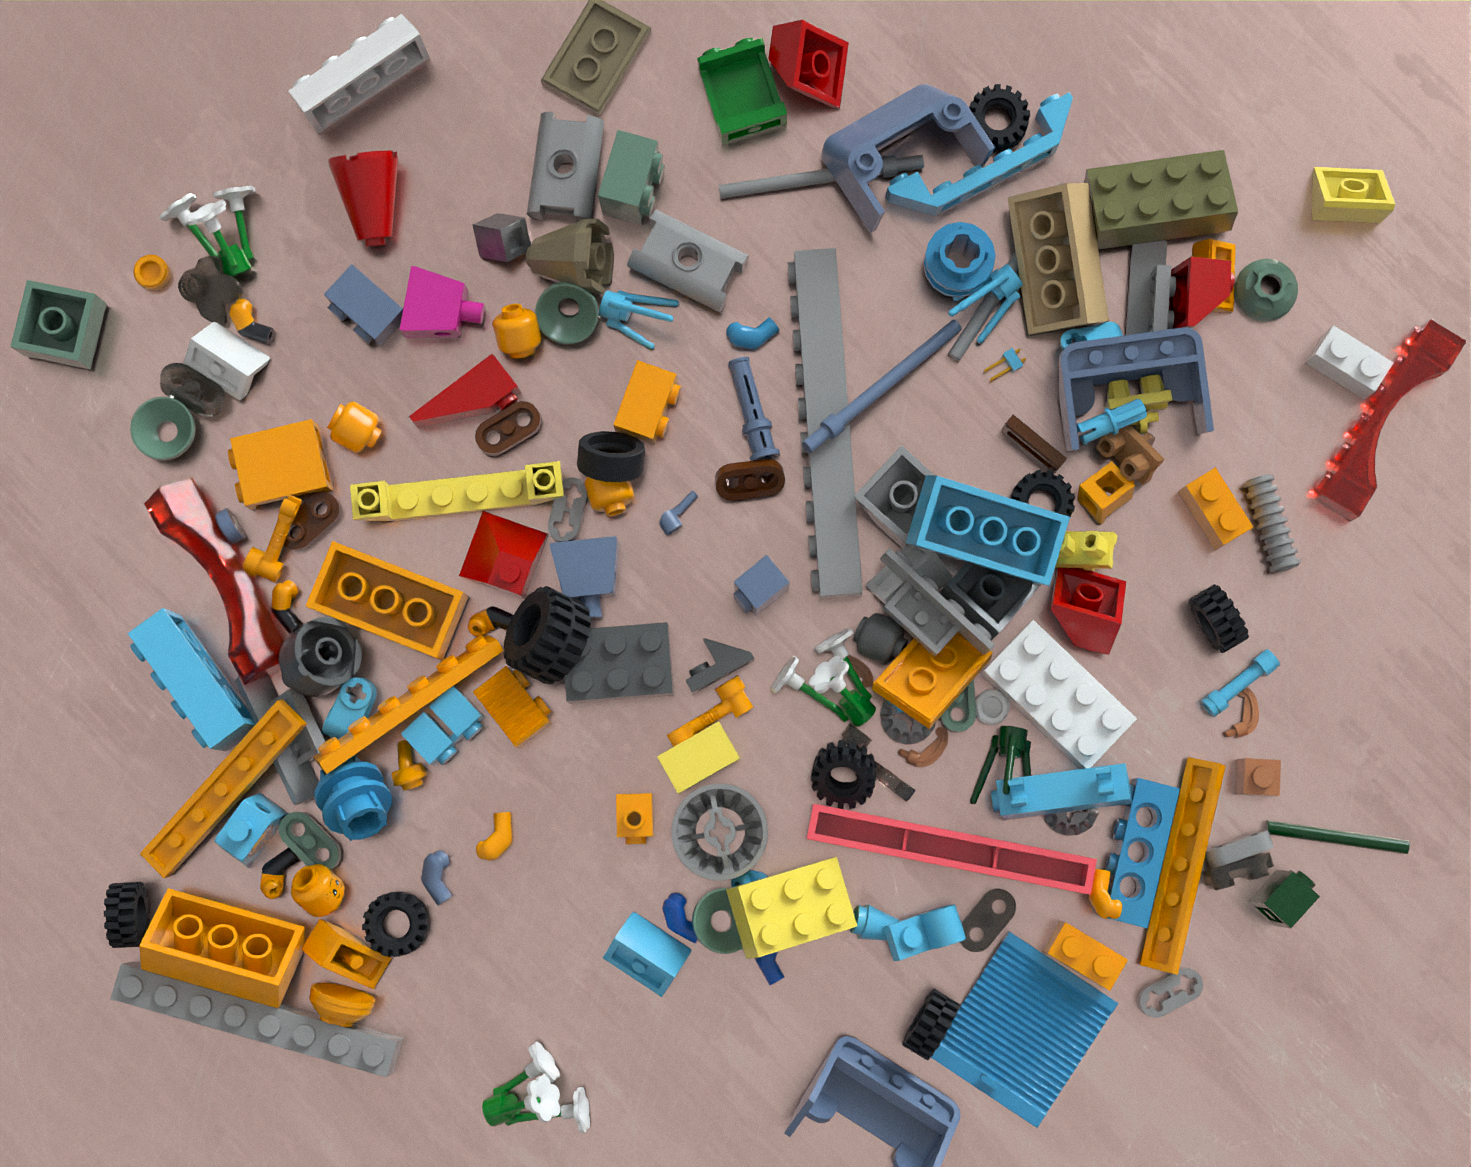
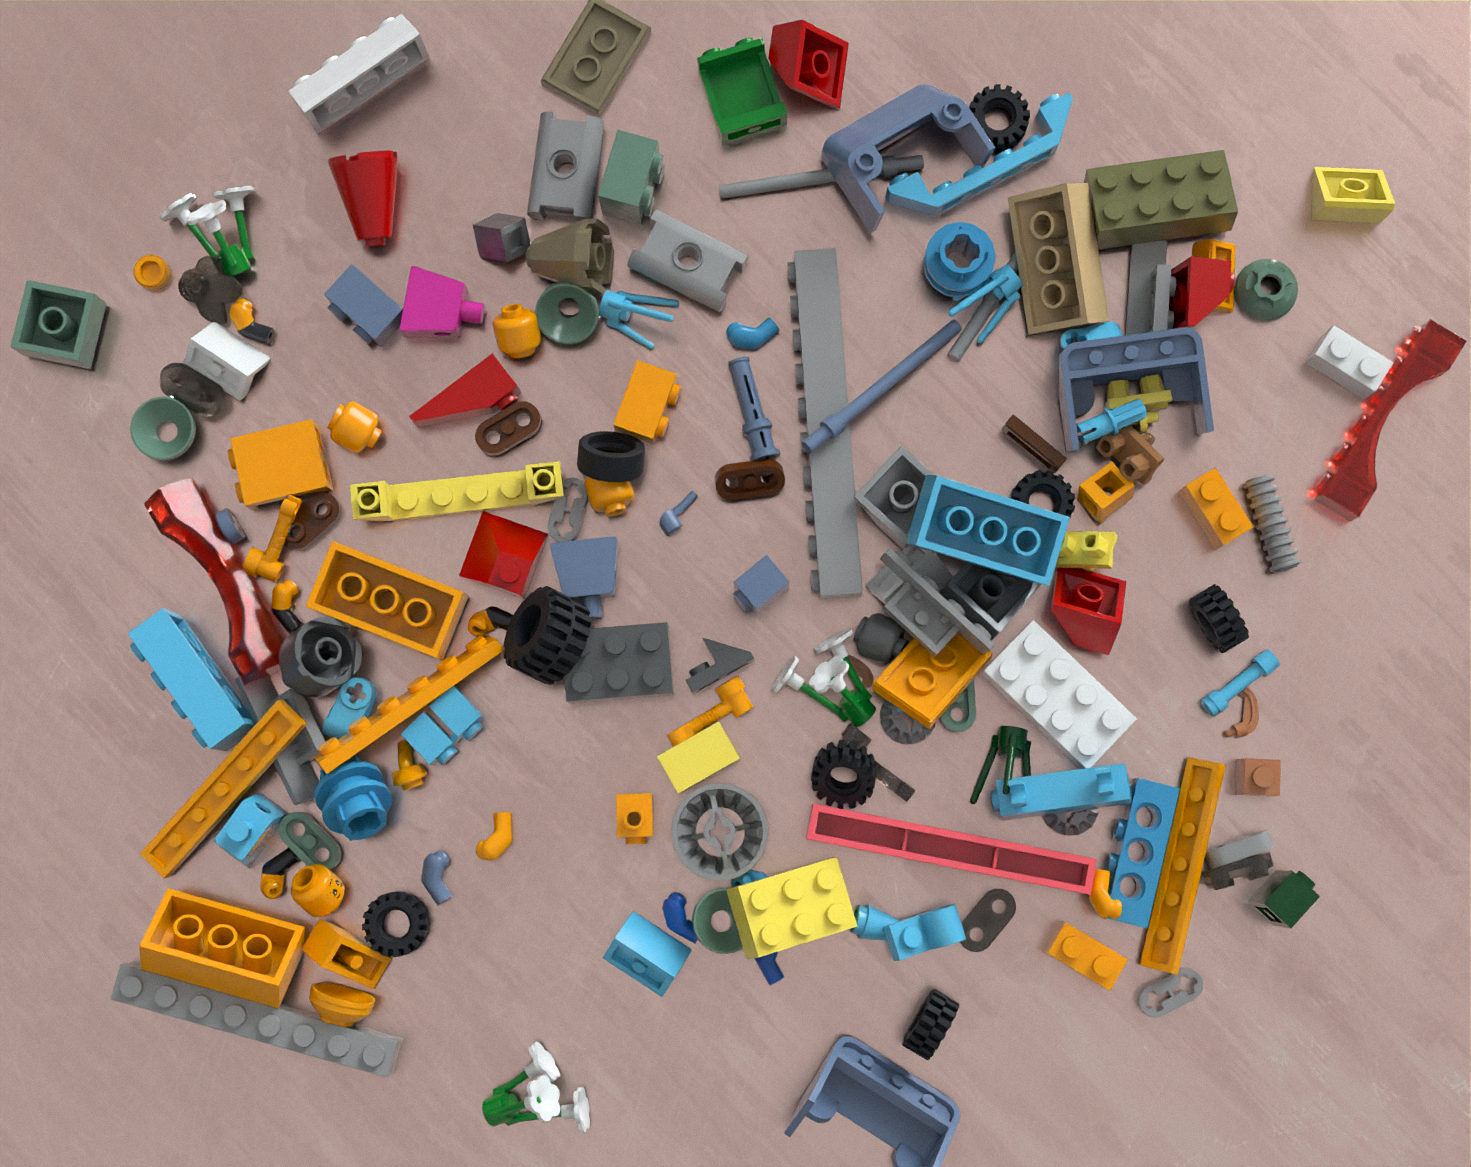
(126, 914): black tyre -> none
(513, 706): light orange brick -> none
(930, 754): nougat piece -> none
(991, 707): white tile -> none
(1011, 359): piece -> none
(1023, 1029): dark azure door -> none
(1337, 836): dark green bar -> none

